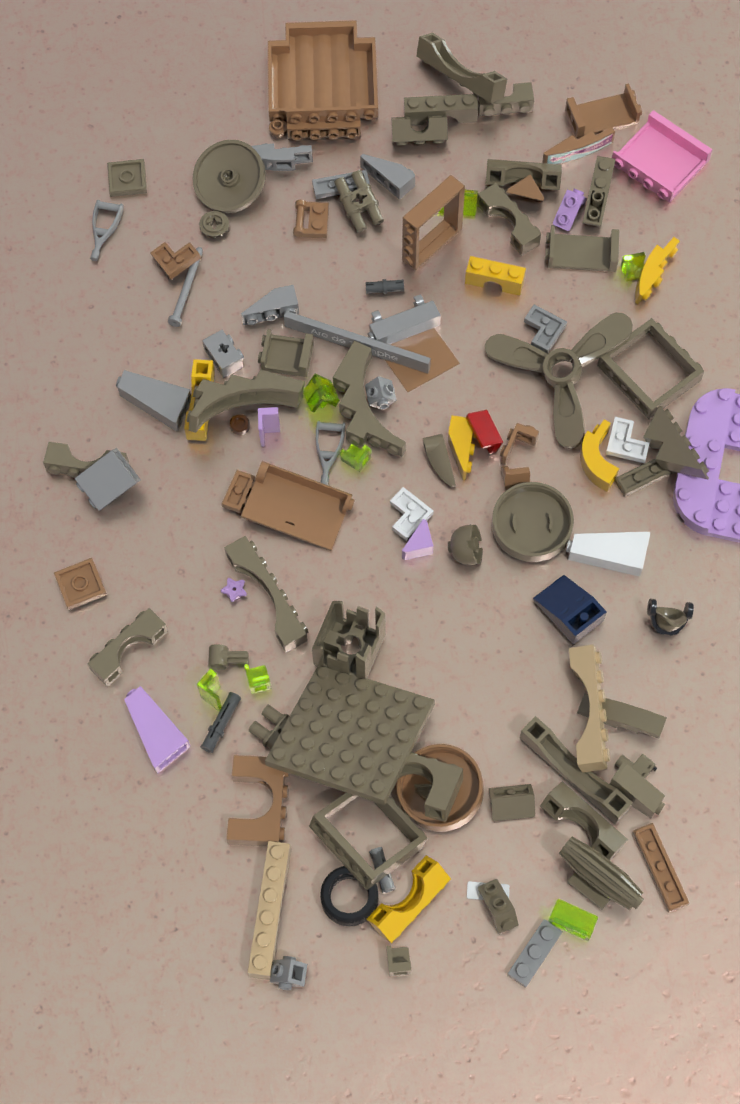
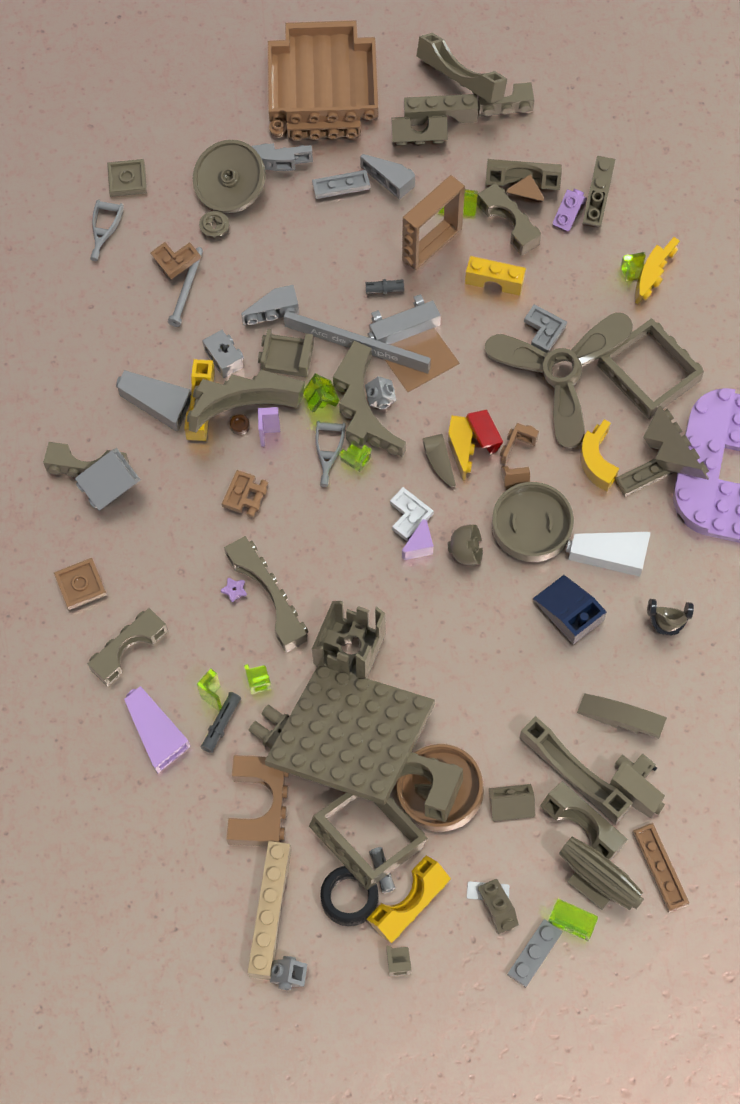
(221, 657): dark tan axle -> none
(291, 498): medium nougat door -> none
(317, 219): medium nougat plate -> none
(362, 193): dark tan pin -> none
(574, 148): slope -> none
(582, 251): dark tan panel -> none
(591, 747): tan arch -> none
(601, 114): medium nougat panel -> none
(622, 445): white plate -> none
(662, 157): bright pink panel -> none

